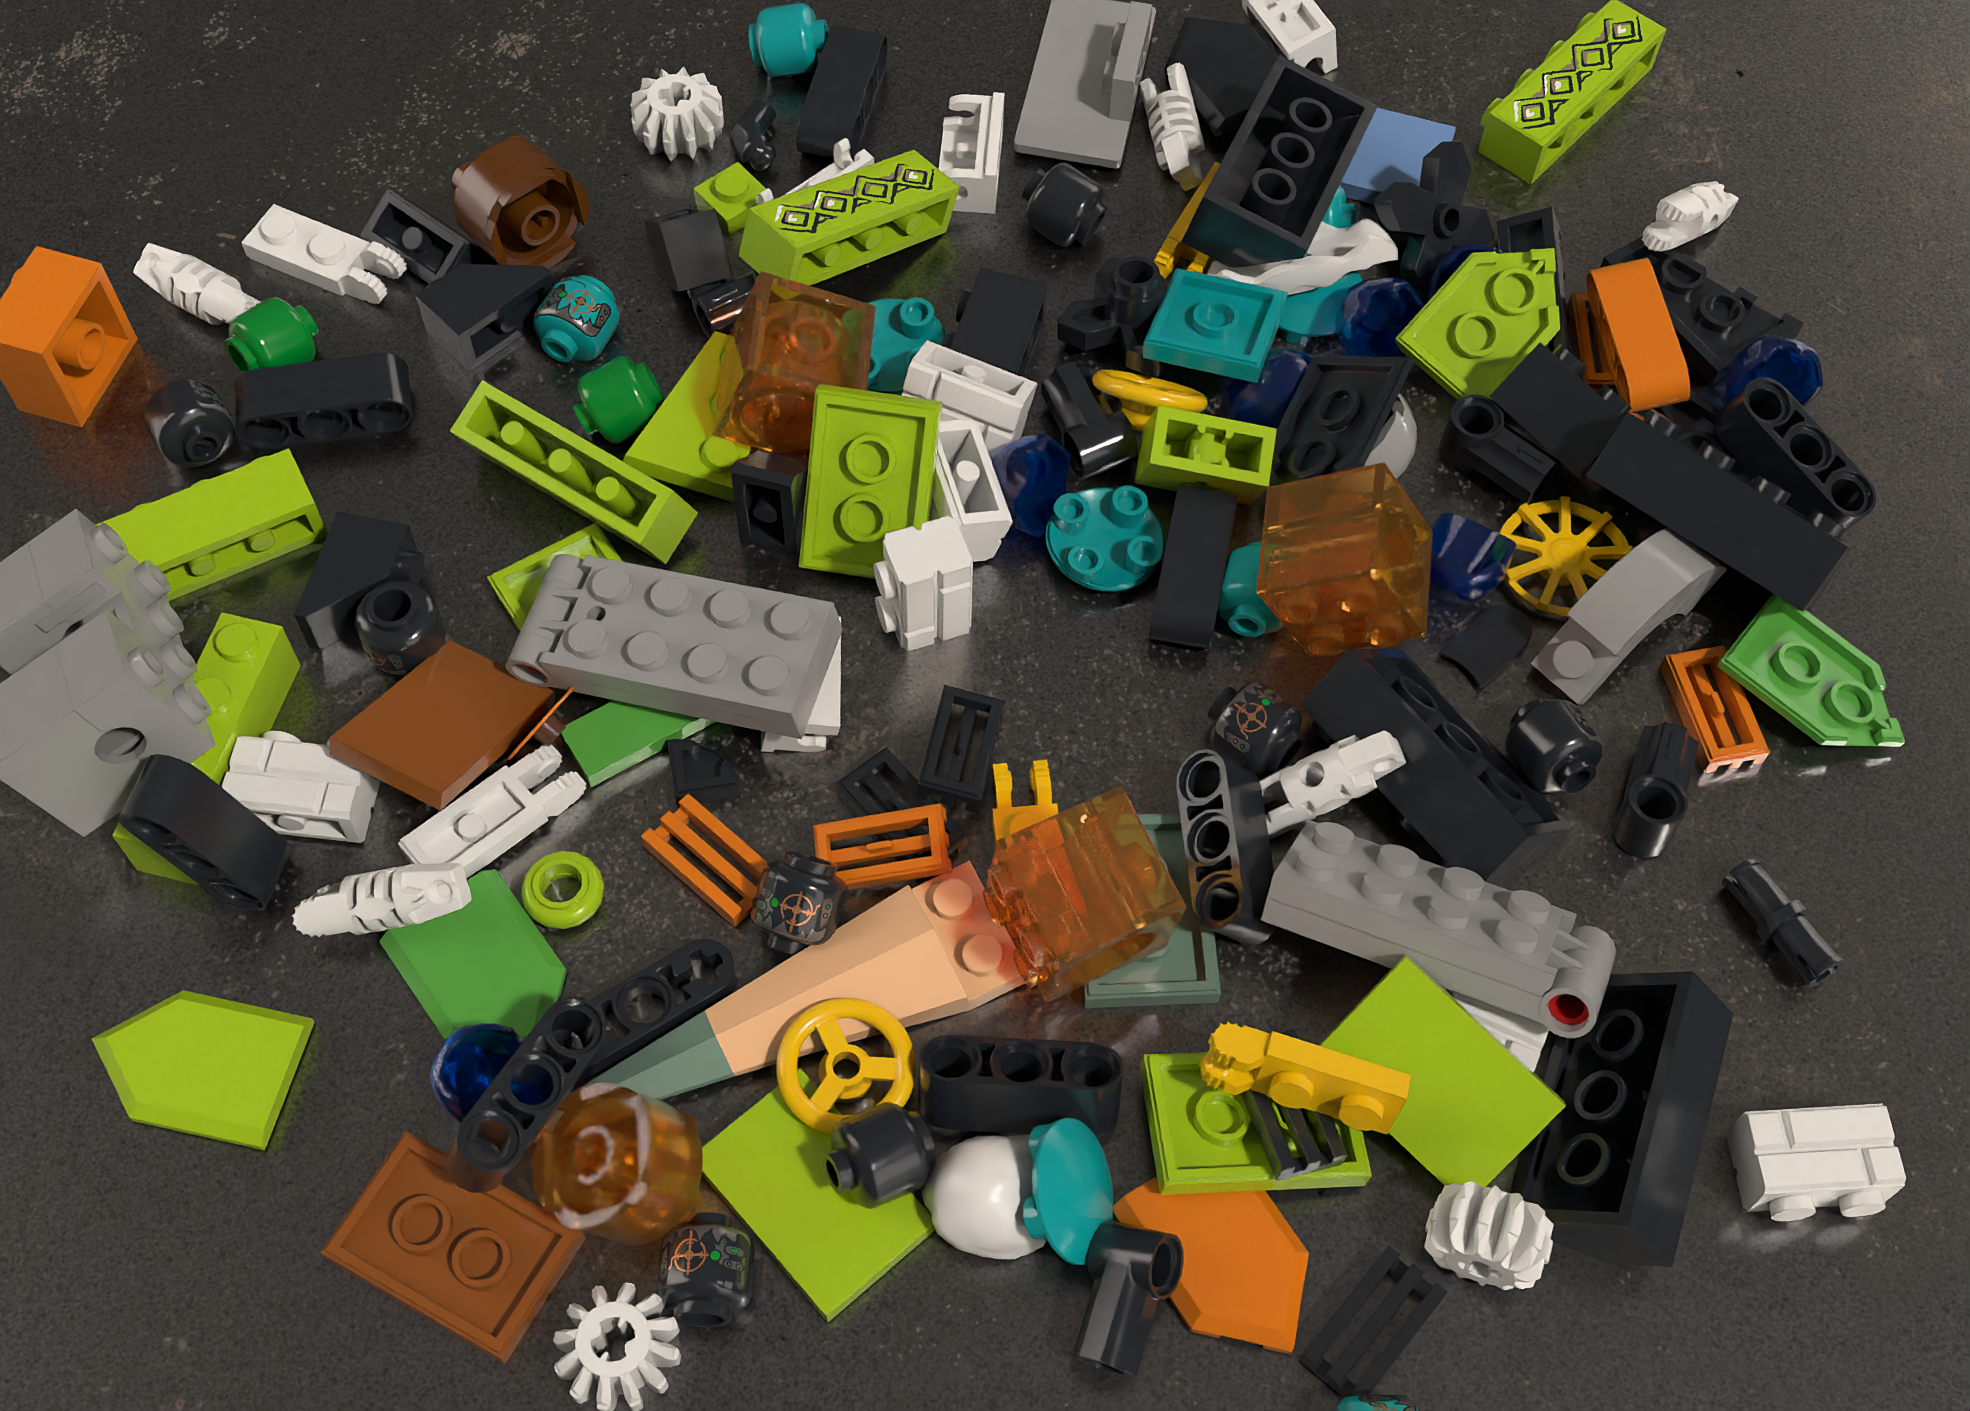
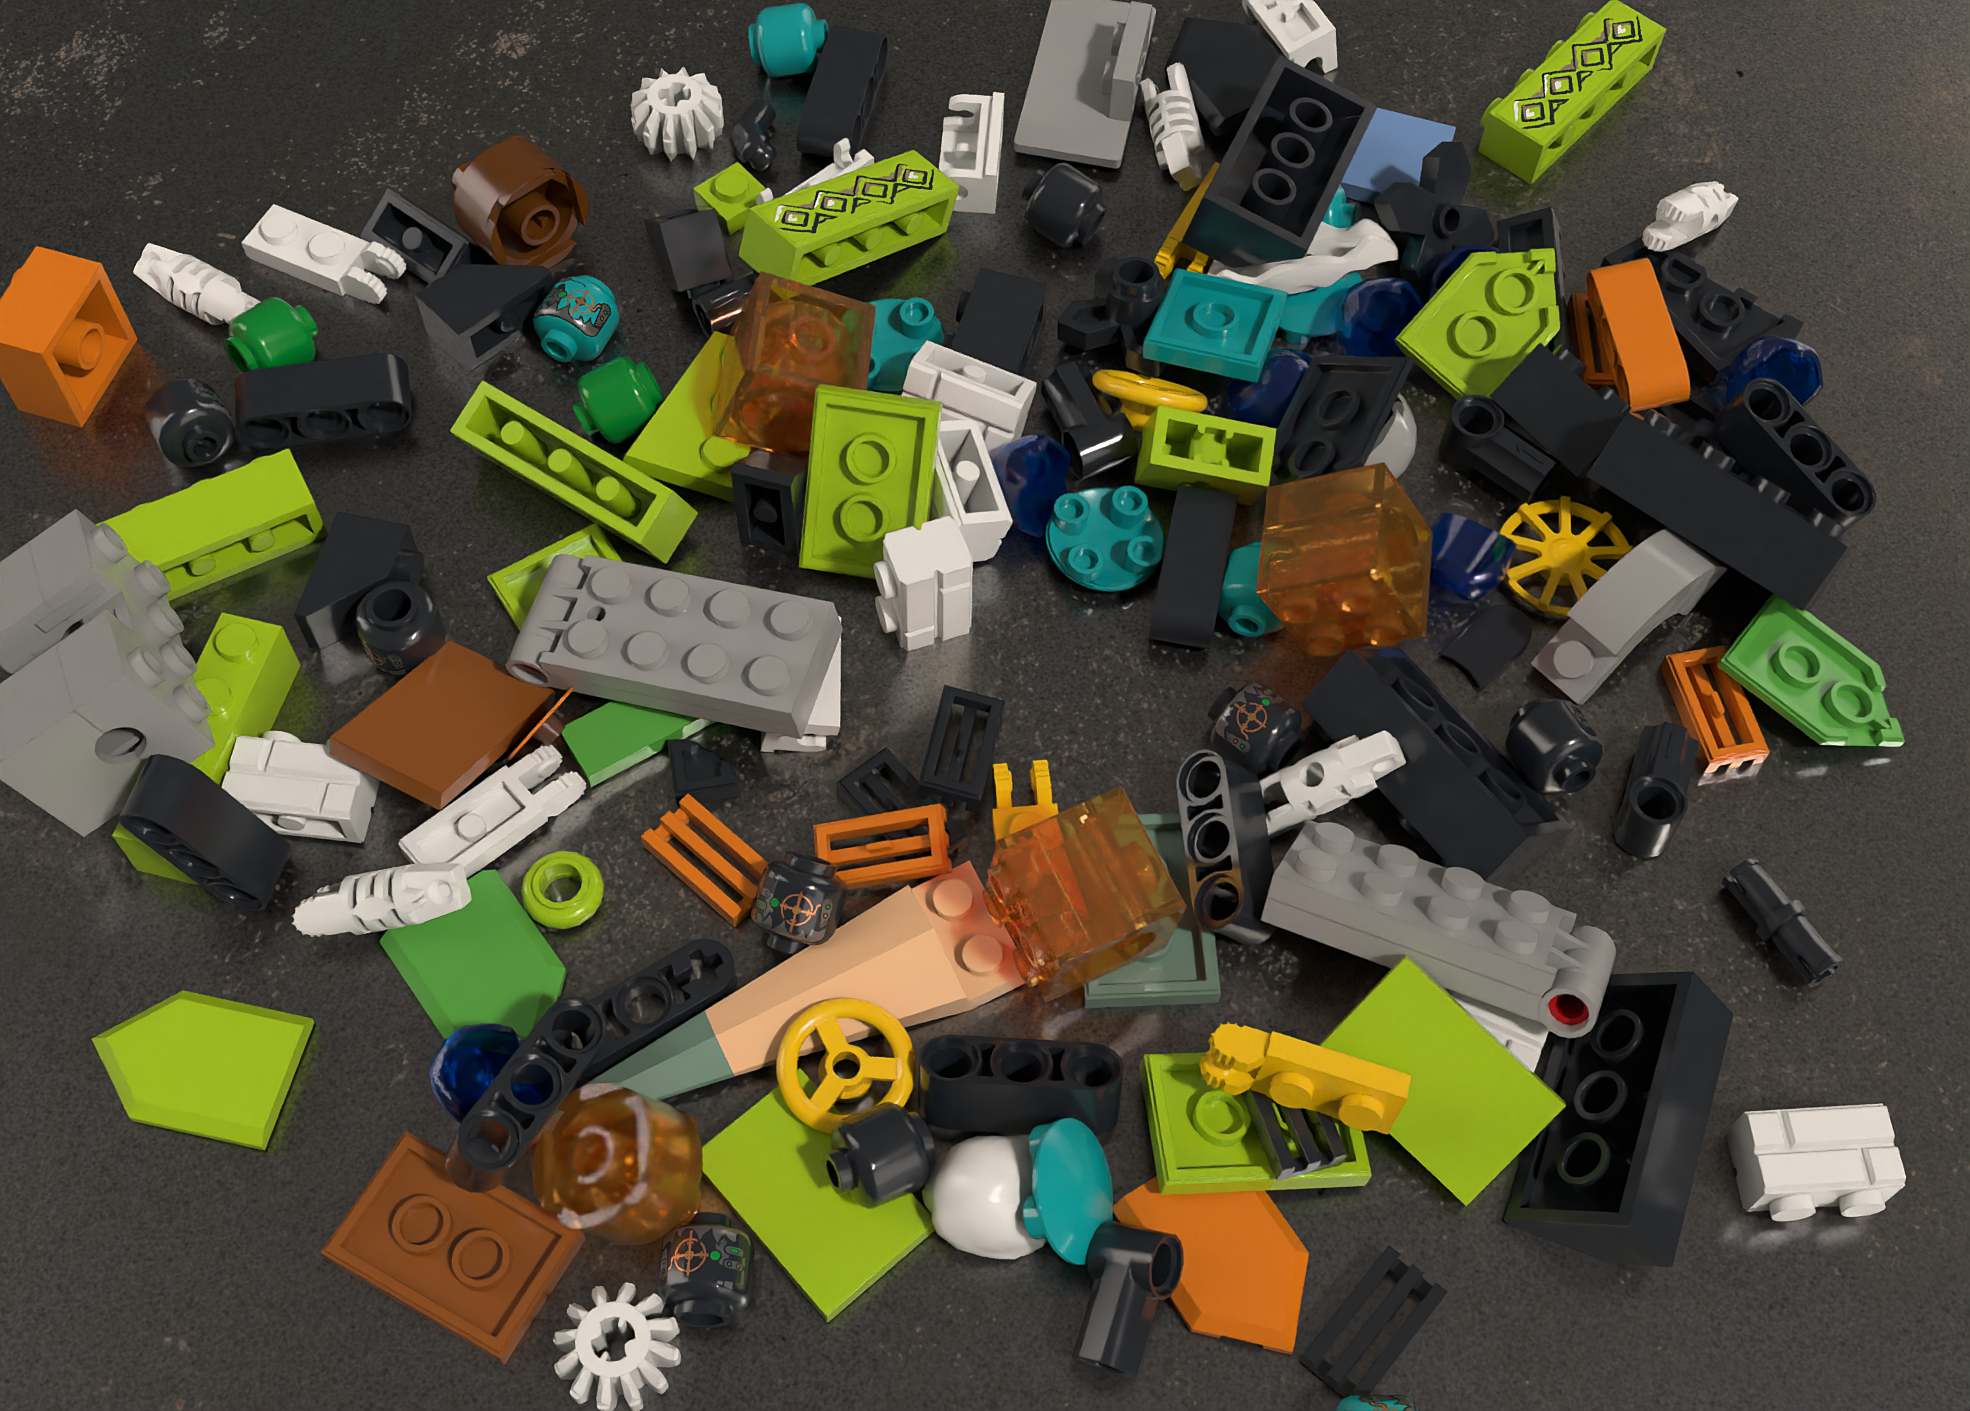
(1489, 1236): white gear -> none

